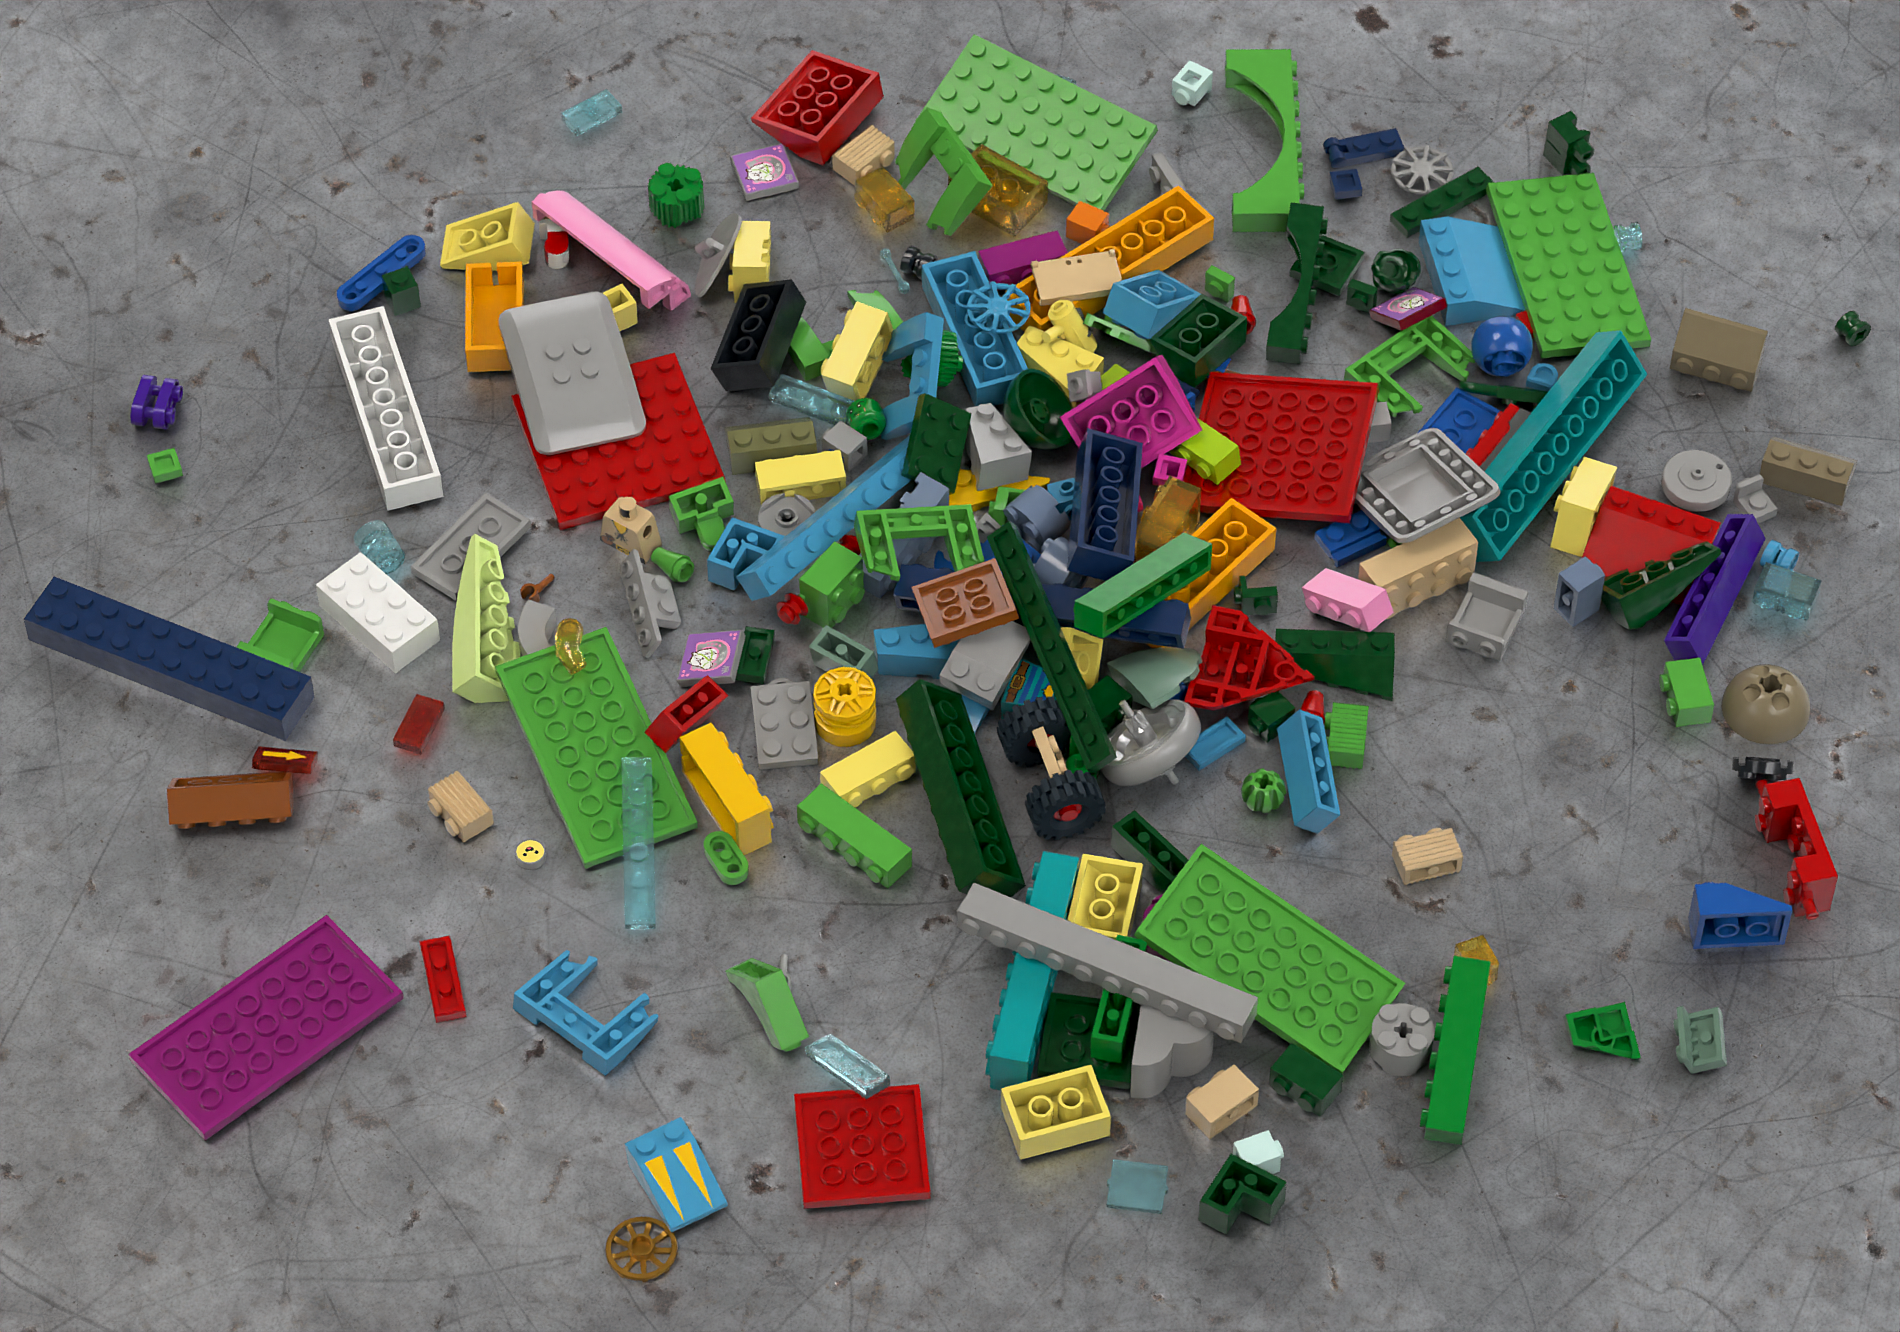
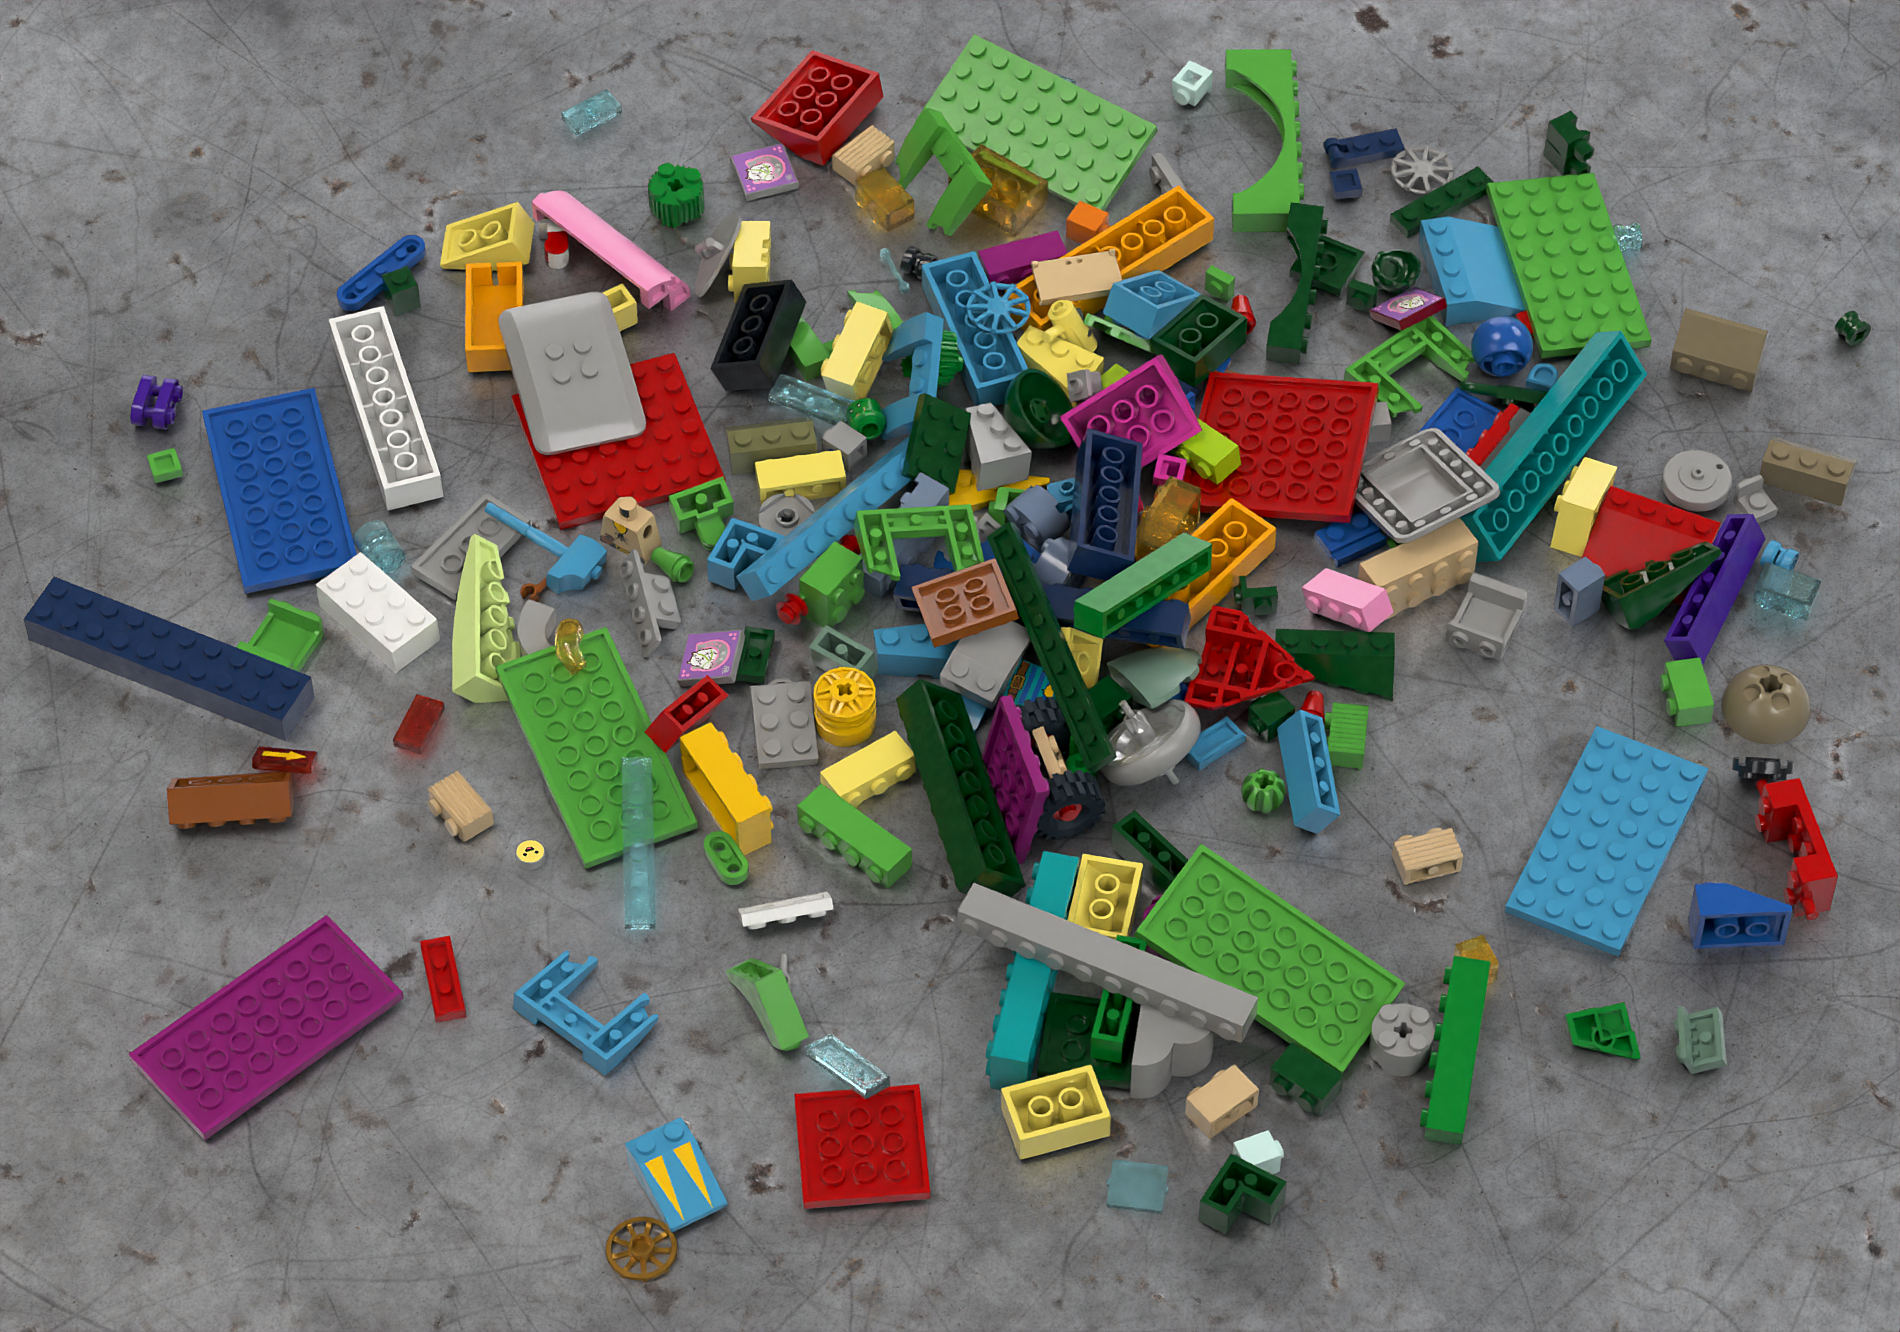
(279, 489): none -> blue plate
(576, 563): none -> dark azure piece
(785, 910): none -> white plate
(1015, 775): none -> magenta plate
(1606, 841): none -> dark azure plate

